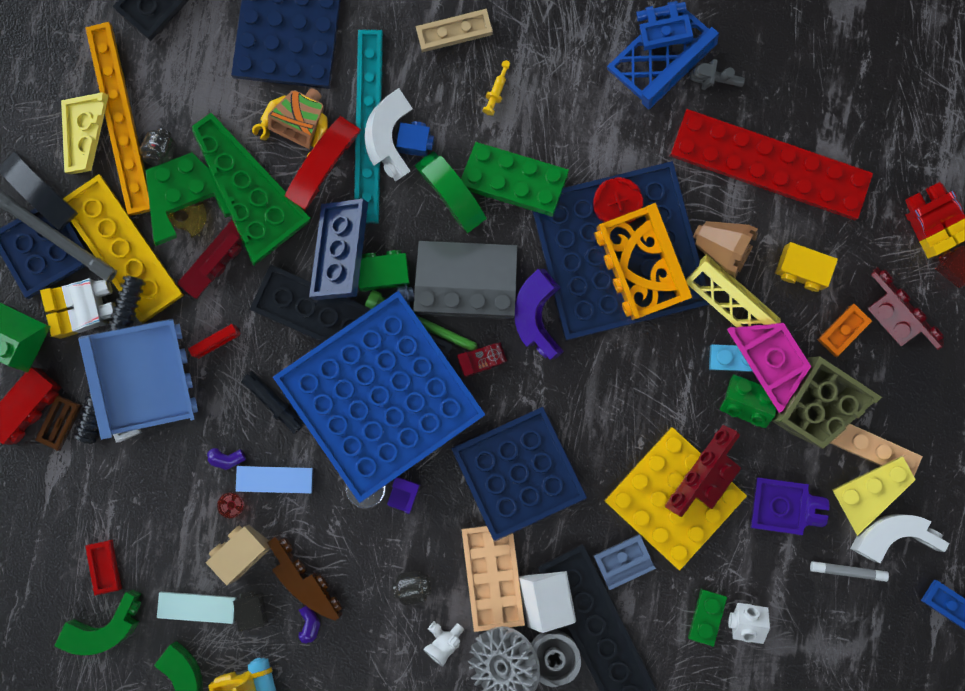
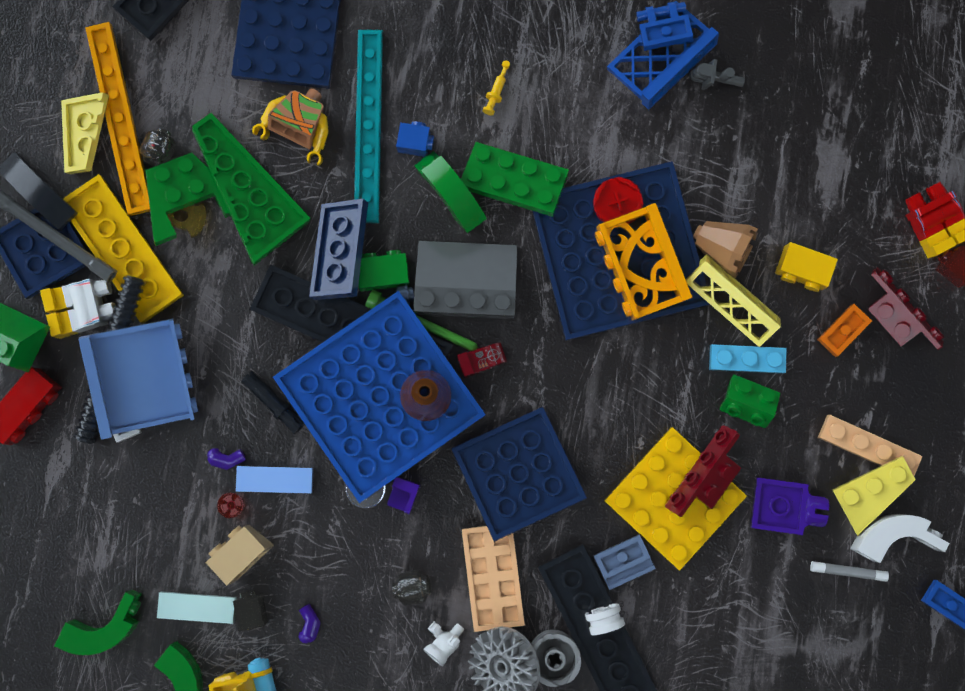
(67, 426): reddish brown tile -> none
(103, 567): red tile -> none
(212, 261): dark red bracket -> none
(214, 341): red tile -> none
(308, 590): reddish brown slope -> none
(321, 161): red slope -> none
(379, 134): white arch -> none
(427, 407): none -> cone
(454, 30): tan plate -> none
(528, 313): dark purple arch -> none
(547, 601): white slope -> none
(605, 619): none -> white wheel
(707, 617): green plate -> none
(749, 623): white brick -> none
(771, 164): red plate -> none
(773, 359): dark pink wing -> none
(824, 404): olive wedge -> none

